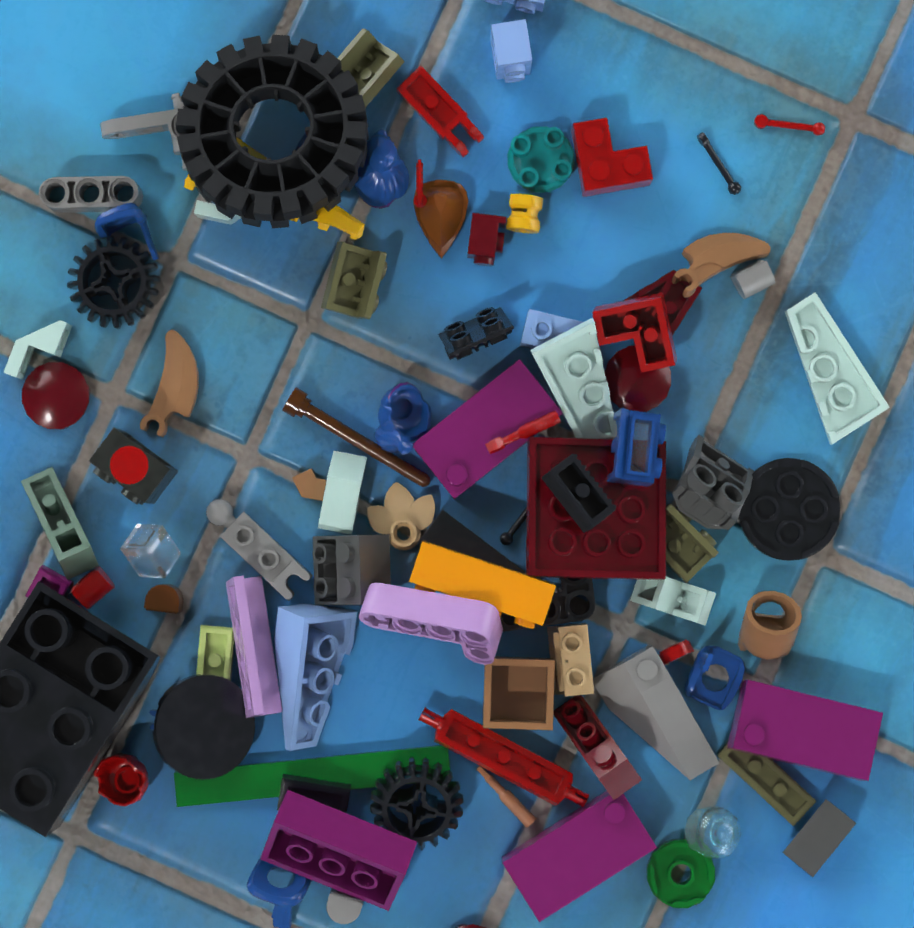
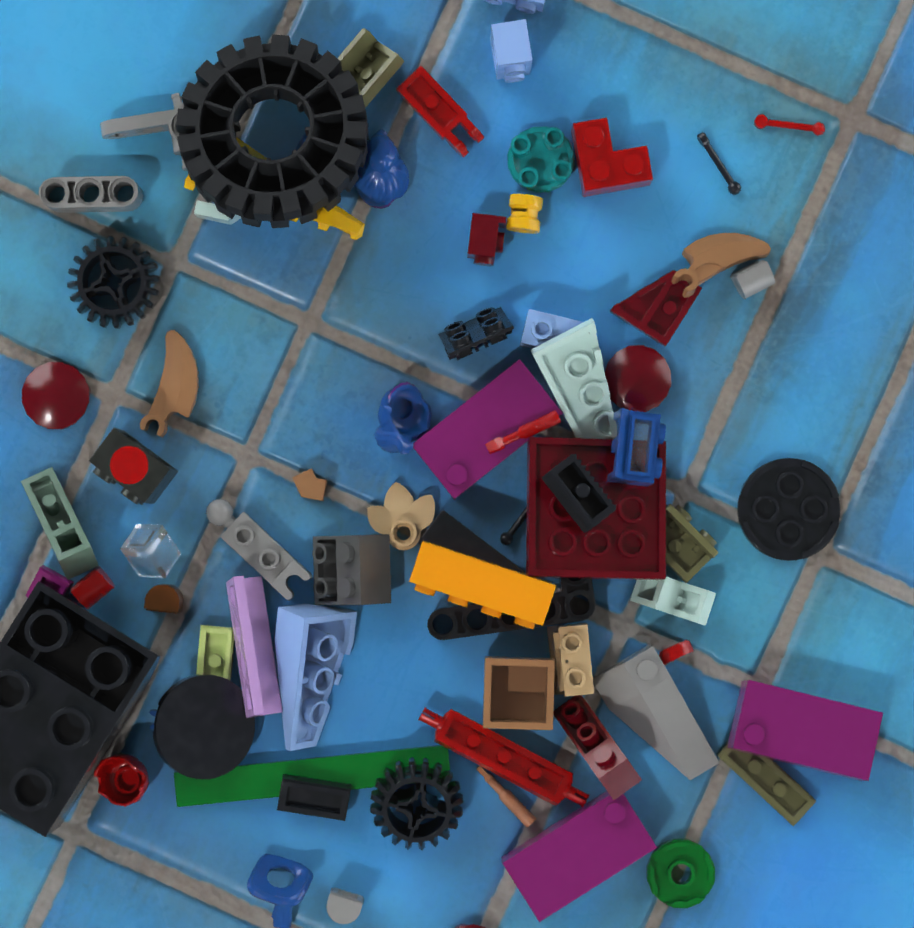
(48, 339): light aqua slope -> none
(121, 217): blue piece -> none
(300, 405): reddish brown piece -> none
(338, 850): magenta brick -> none
(342, 492): light aqua slope -> none
(354, 281): olive bracket -> none
(436, 617): lavender beam -> none
(439, 210): dark orange piece -> none
(644, 321): red brick -> none
(709, 656): blue piece -> none
(712, 486): dark grey slope -> none
(713, 832): clear light blue hair -> none
(769, 634): medium nougat piece -> none
(819, 838): dark grey hinge -> none
(835, 374): light aqua wing -> none

